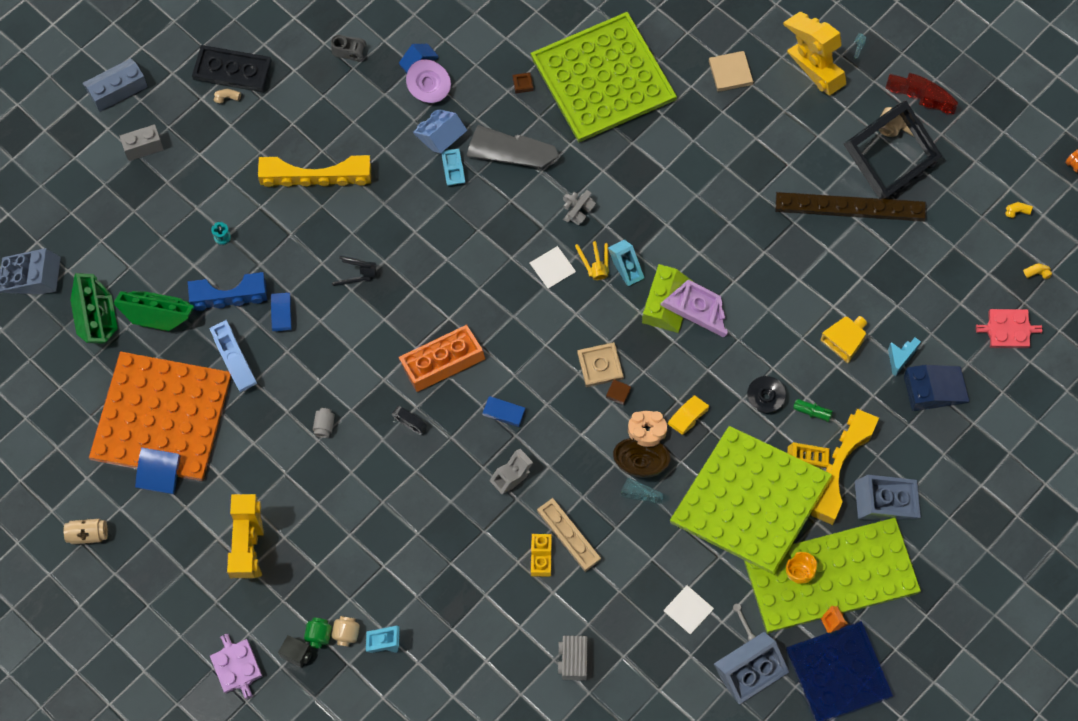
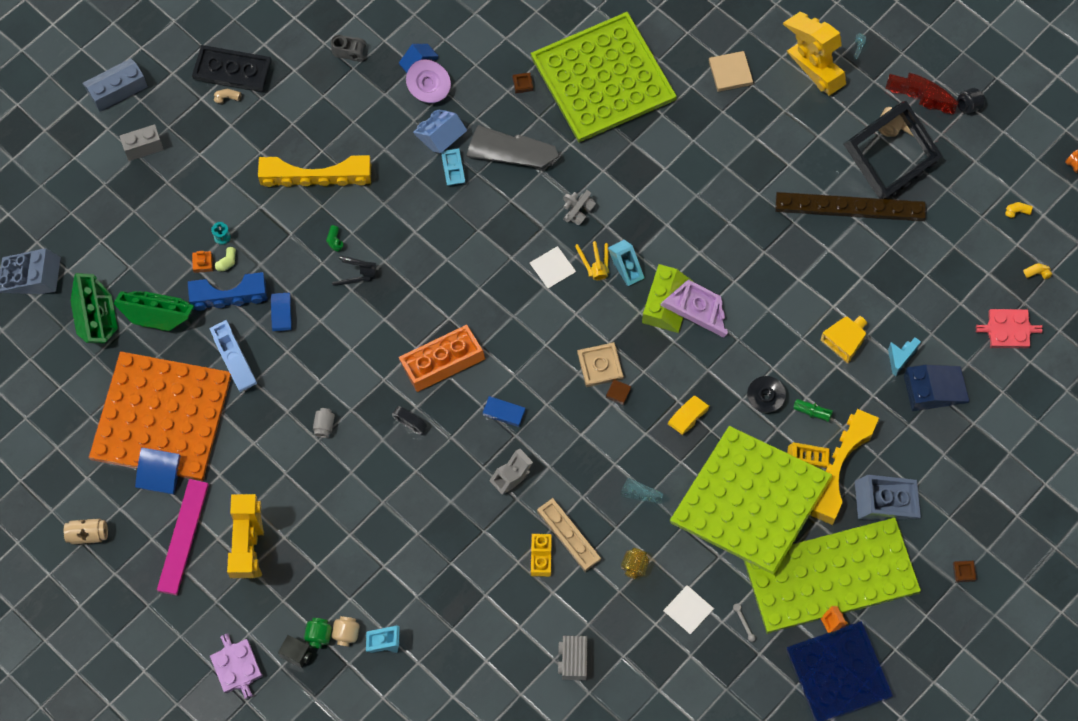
(182, 537): none -> dark pink tile
(202, 261): none -> orange tile
(228, 261): none -> yellowish green arm
(332, 239): none -> green arm
(635, 562): none -> clear yellow head
(641, 460): dark brown hat -> none
(647, 418): light nougat plate -> none
(751, 667): sand blue slope -> none
(801, 567): light orange hair -> none
(964, 571): none -> reddish brown tile
(970, 100): none -> black head

